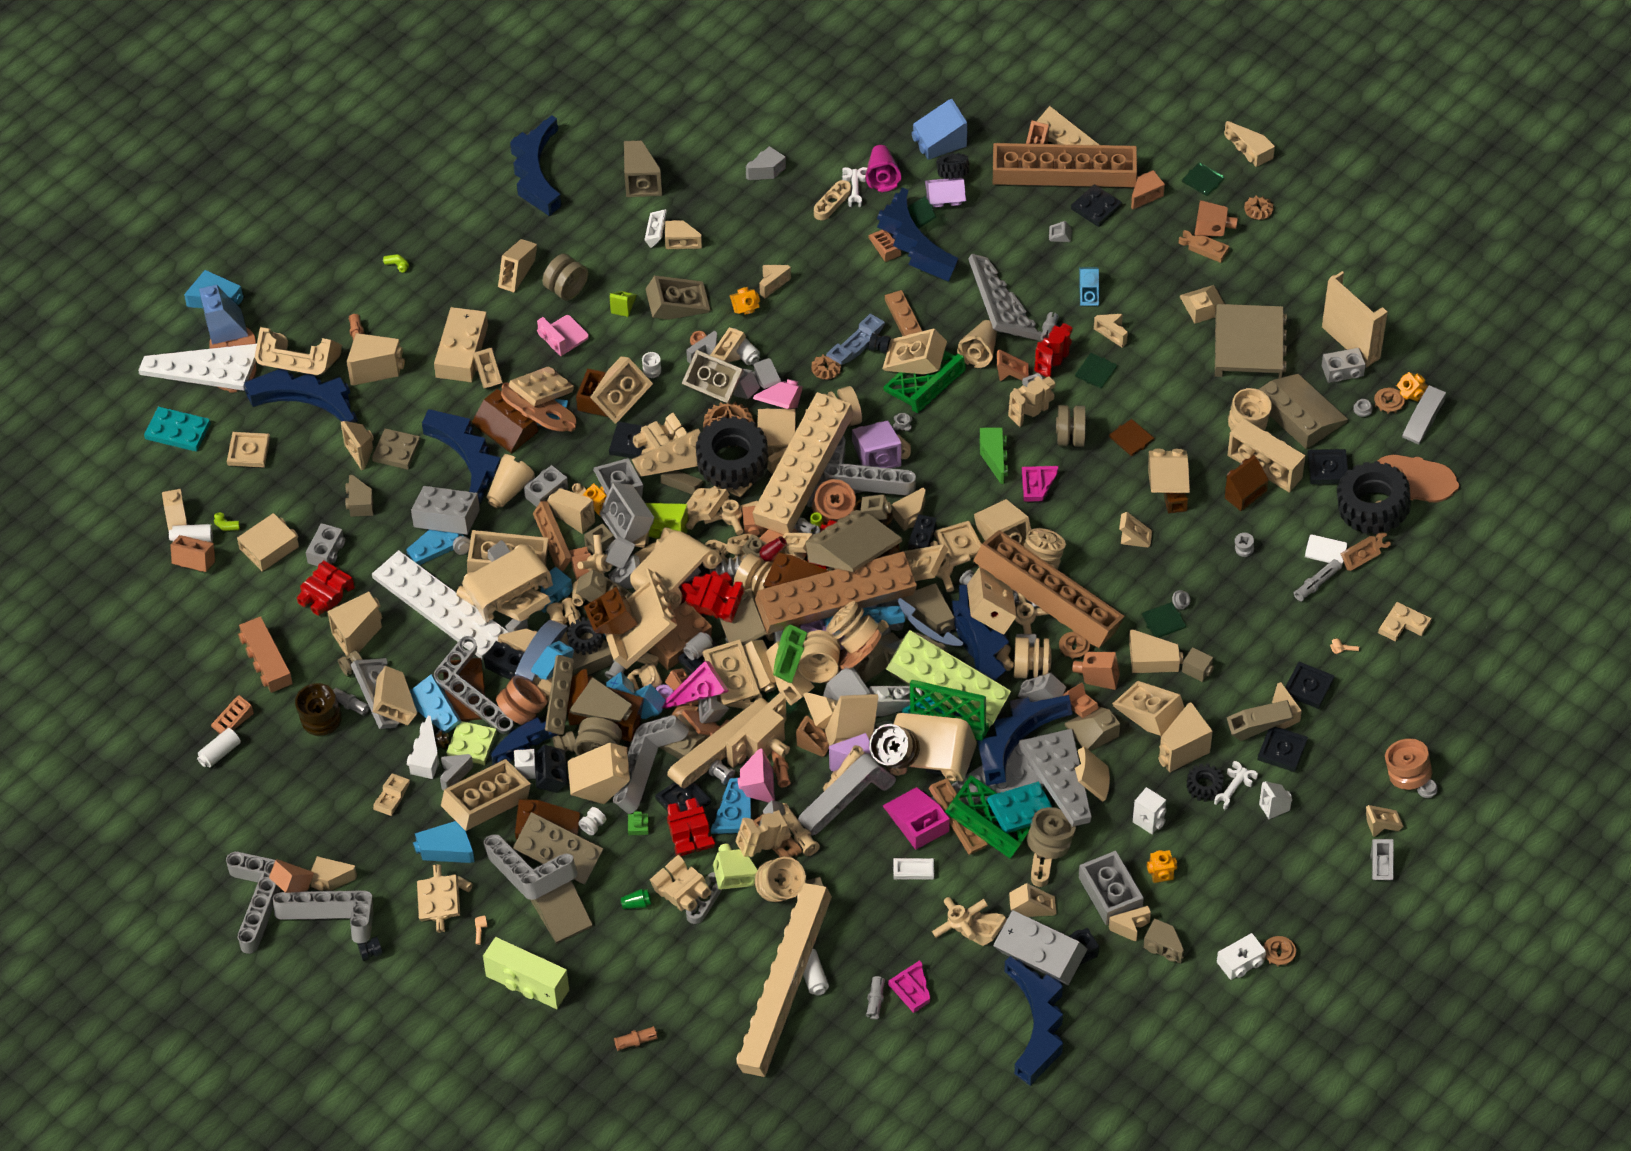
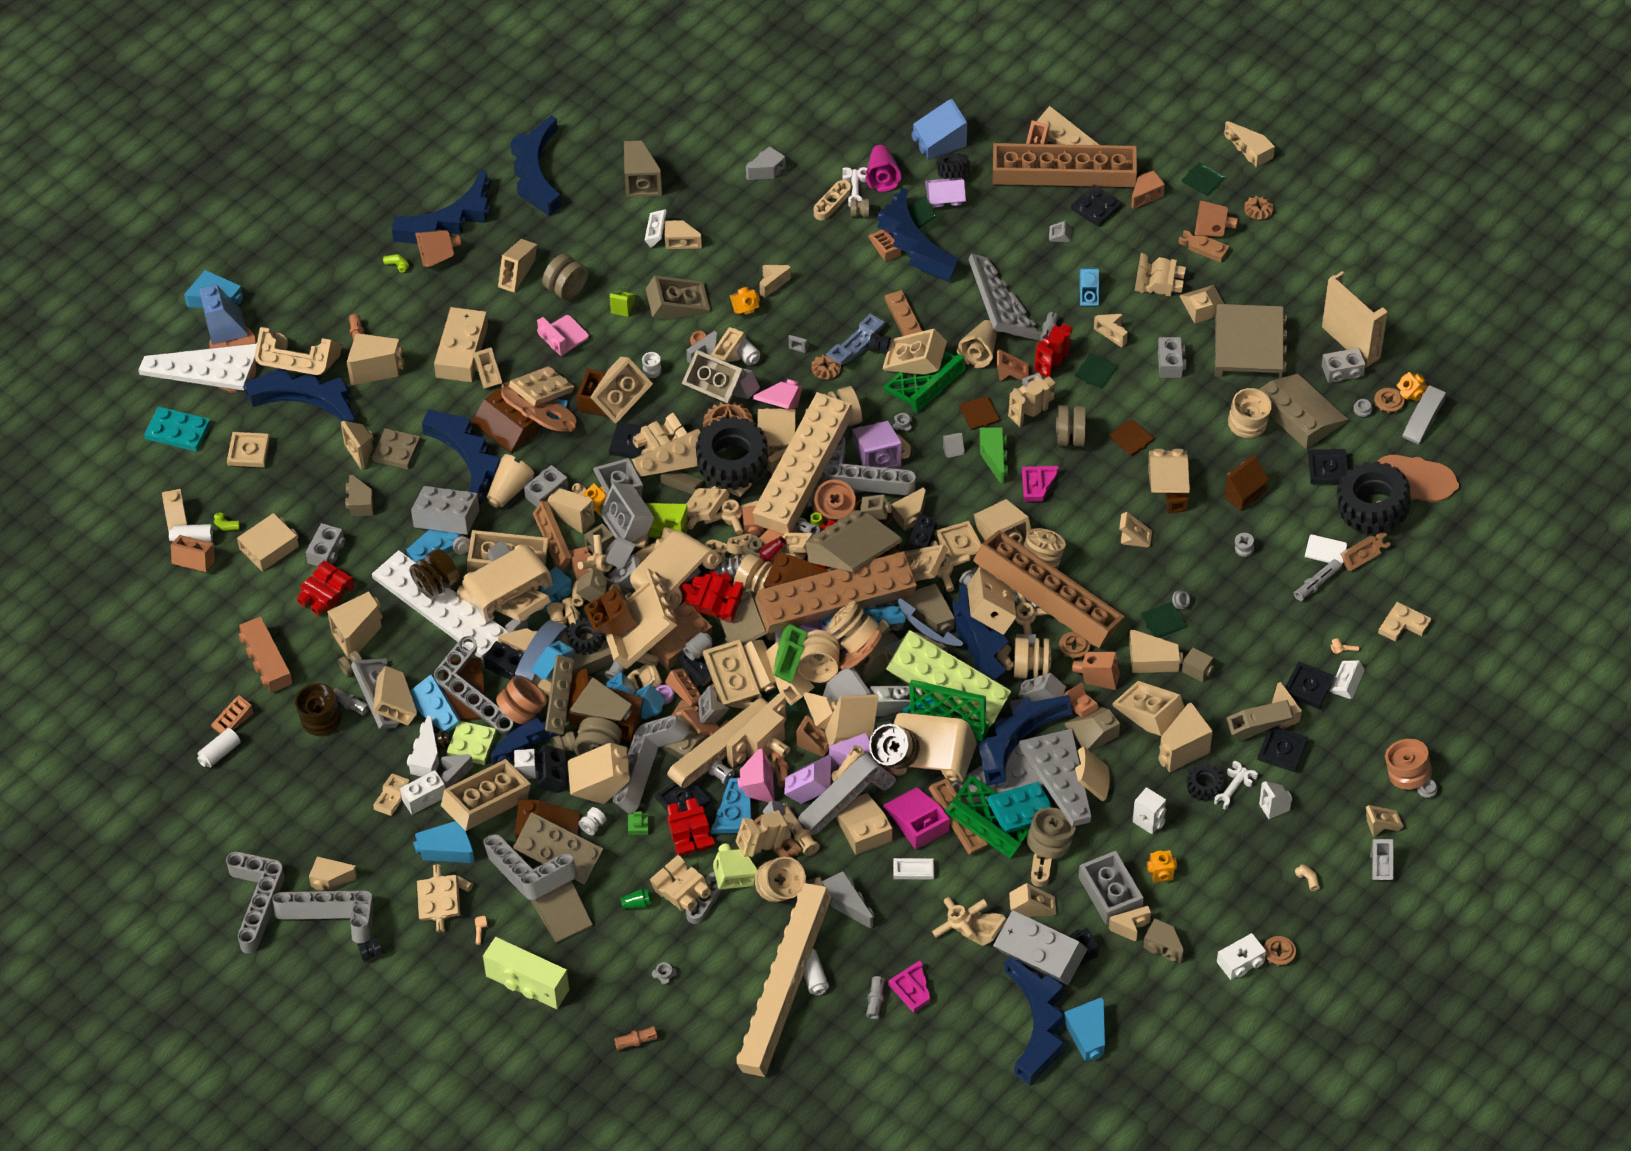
(290, 877): nougat slope -> none
(422, 792): none -> white brick
(434, 573): none -> dark brown wheel
(436, 246): none -> nougat torso
(470, 207): none -> dark blue arch
(664, 967): none -> light grey plate
(699, 685): dark pink wing -> none
(766, 373): light grey slope -> none
(798, 344): none -> light grey slope
(809, 780): none -> lavender slope
(847, 899): none -> light grey slope
(859, 207): none -> dark tan wheel
(864, 824): none -> tan slope
(953, 445): none -> light grey slope
(979, 413): none -> reddish brown piece
(1087, 1028): none -> dark azure slope
(1159, 276): none -> tan hips
(1170, 357): none -> light grey brick
(1279, 461): tan brick -> none
(1311, 876): none -> tan arm
(1347, 679): none -> white slope

